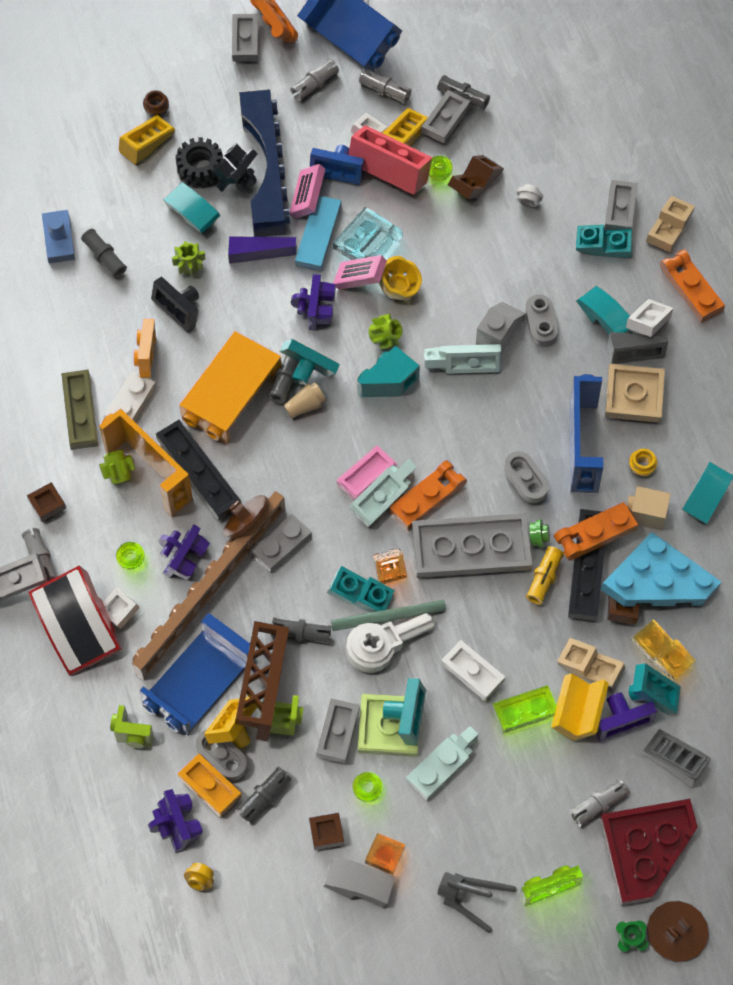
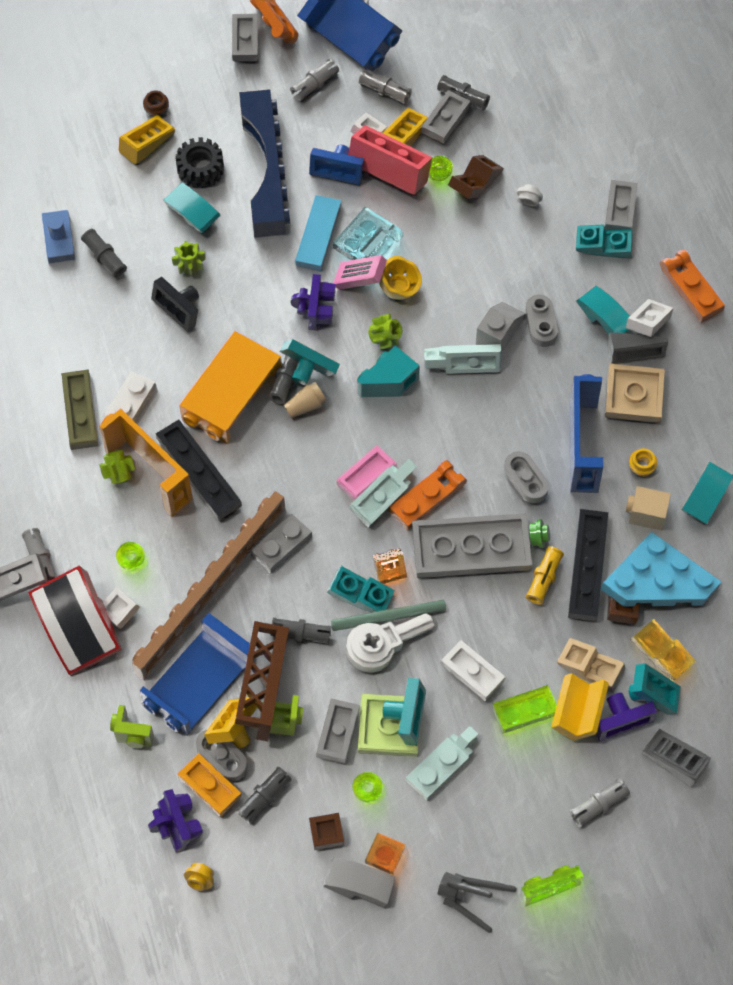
(46, 502): reddish brown plate -> none
(146, 341): light orange plate -> none
(178, 563): dark purple hips -> none
(238, 171): black hips -> none
(244, 516): reddish brown piece -> none
(259, 248): dark purple piece -> none
(307, 191): bright pink tile -> none
(596, 531): orange plate -> none
(638, 929): green plate -> none
(646, 845): dark red plate -> none
(670, 224): tan slope -> none
(677, 931): reddish brown piece -> none

